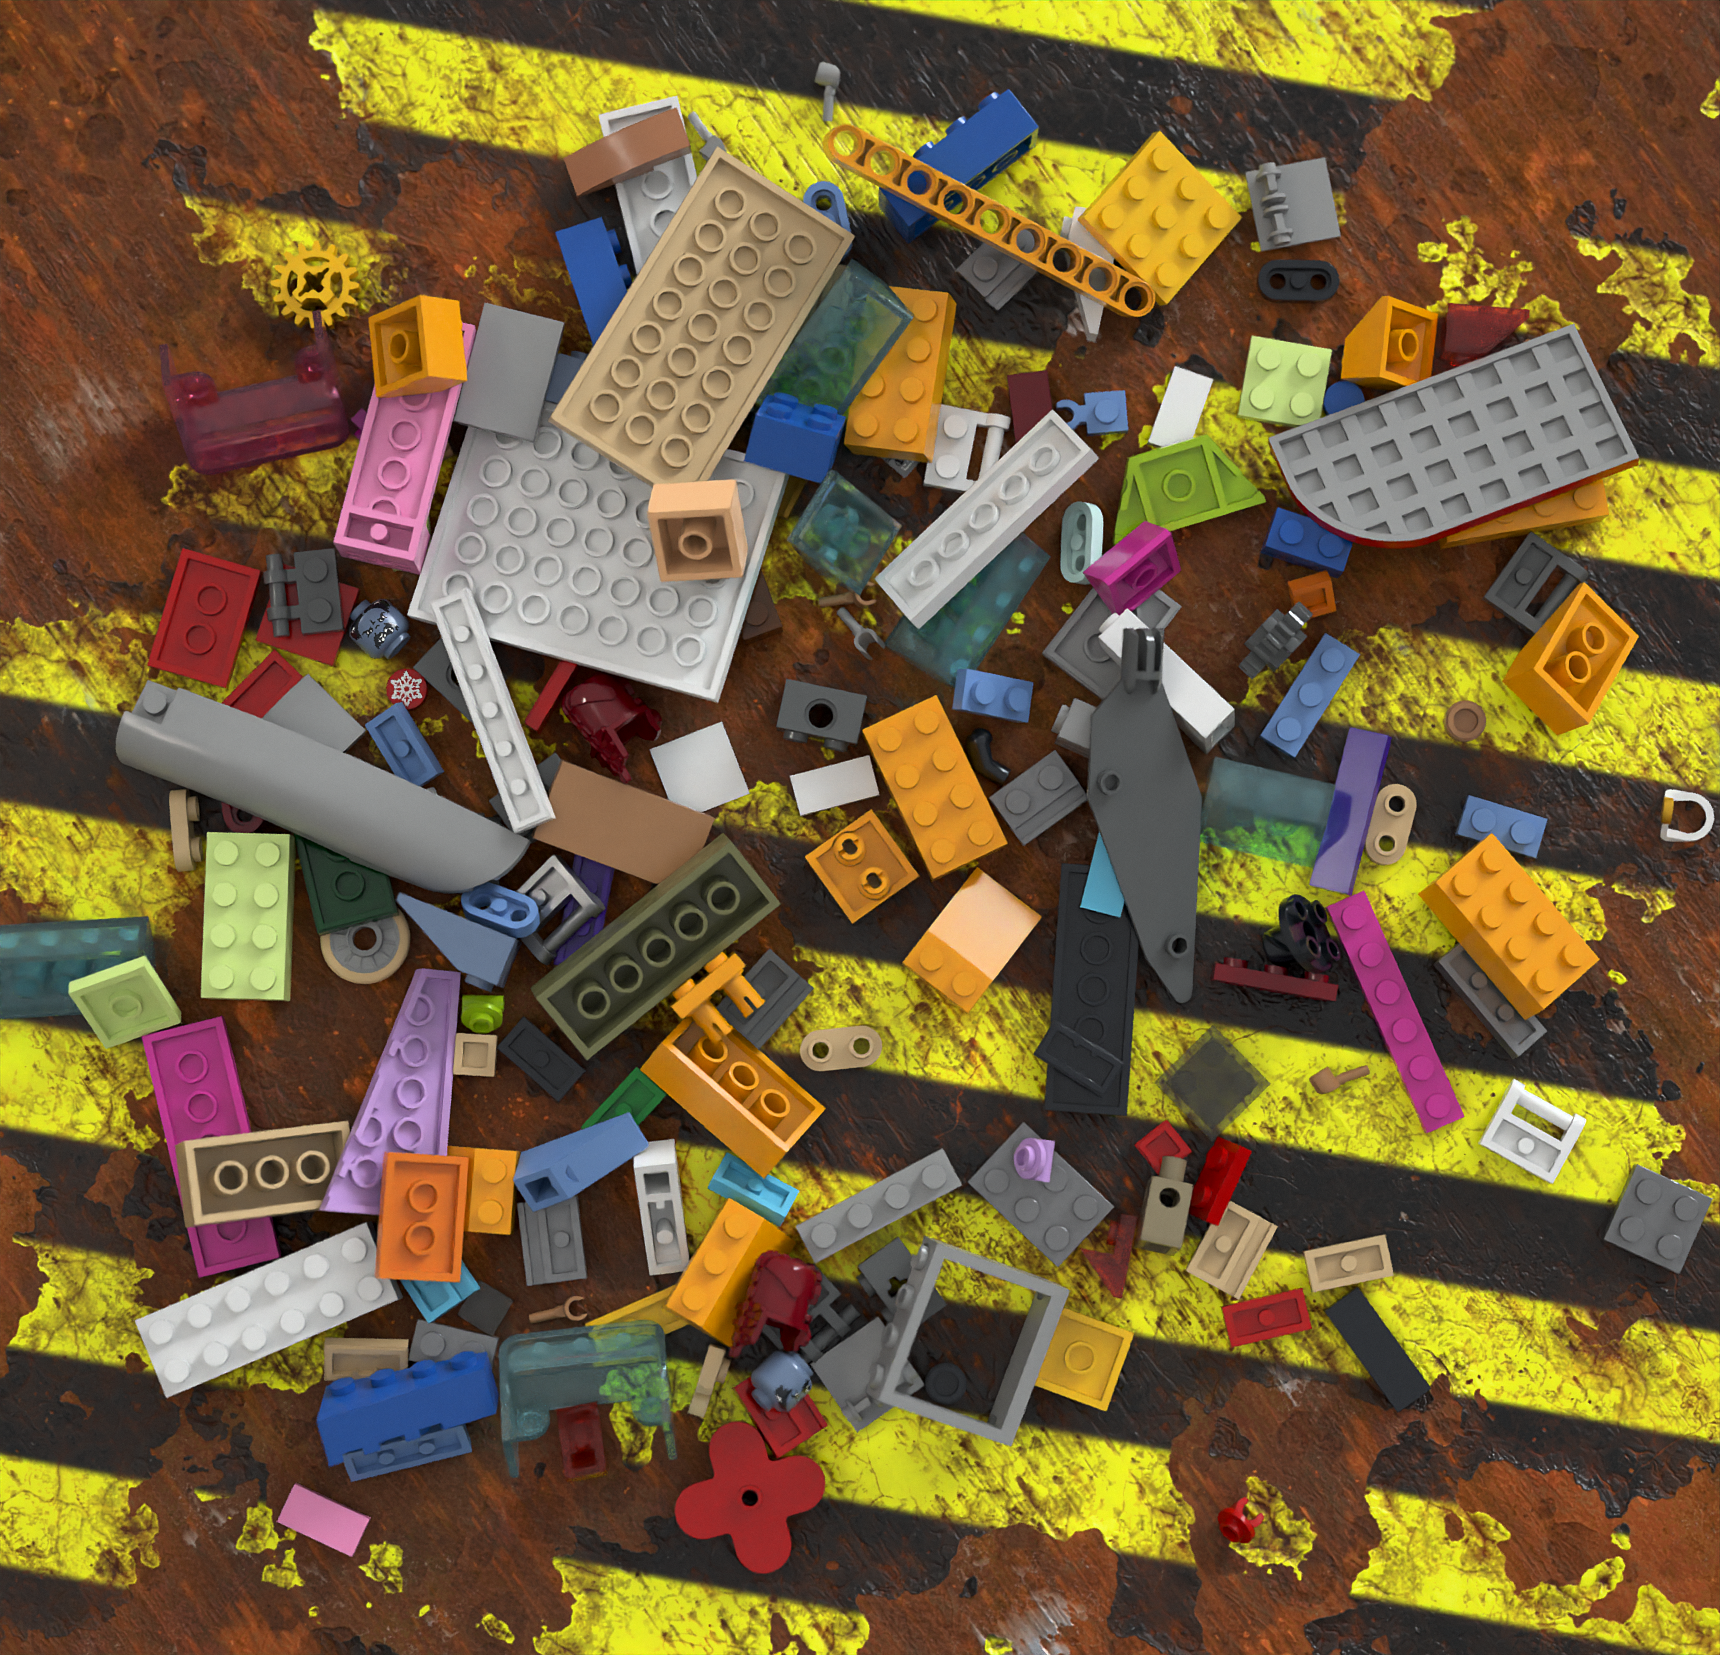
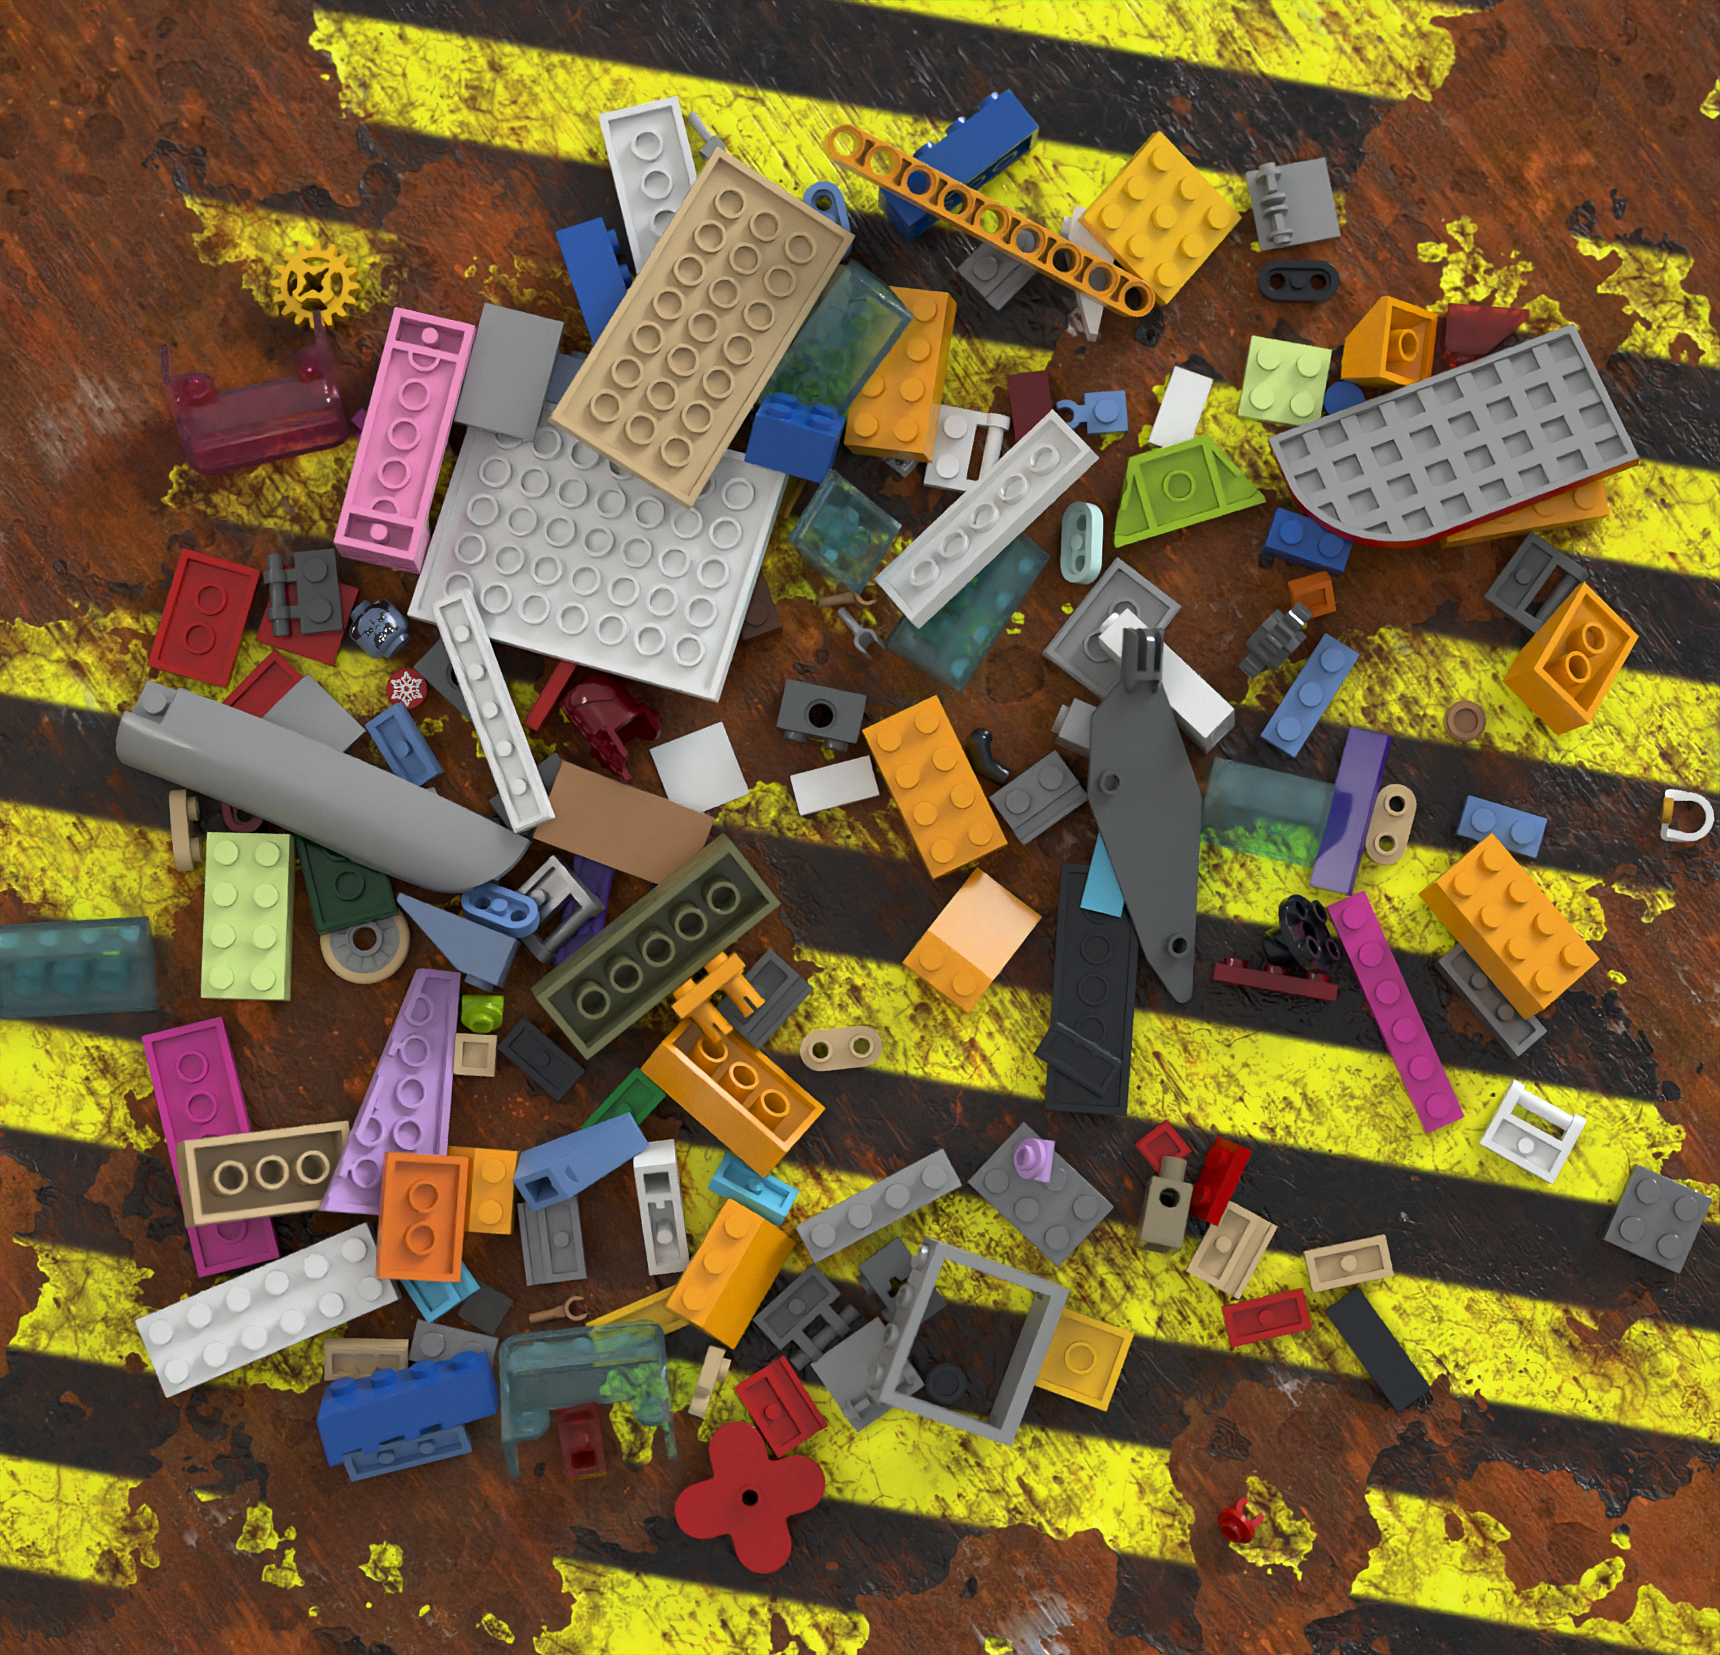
(125, 1002): yellowish green plate -> none
(323, 1519): bright pink tile -> none
(417, 347): light orange slope -> none
(628, 153): nougat slope -> none
(697, 530): light nougat brick -> none
(777, 1298): dark red helmet -> none
(781, 1381): sand blue head -> none
(828, 76): light grey hand -> none
(861, 866): light orange plate -> none
(992, 695): medium blue plate -> none
(1113, 1266): clear red slope -> none
(1134, 568): dark pink slope -> none
(1212, 1083): clear smoke plate -> none
(1325, 1081): medium nougat hand -> none

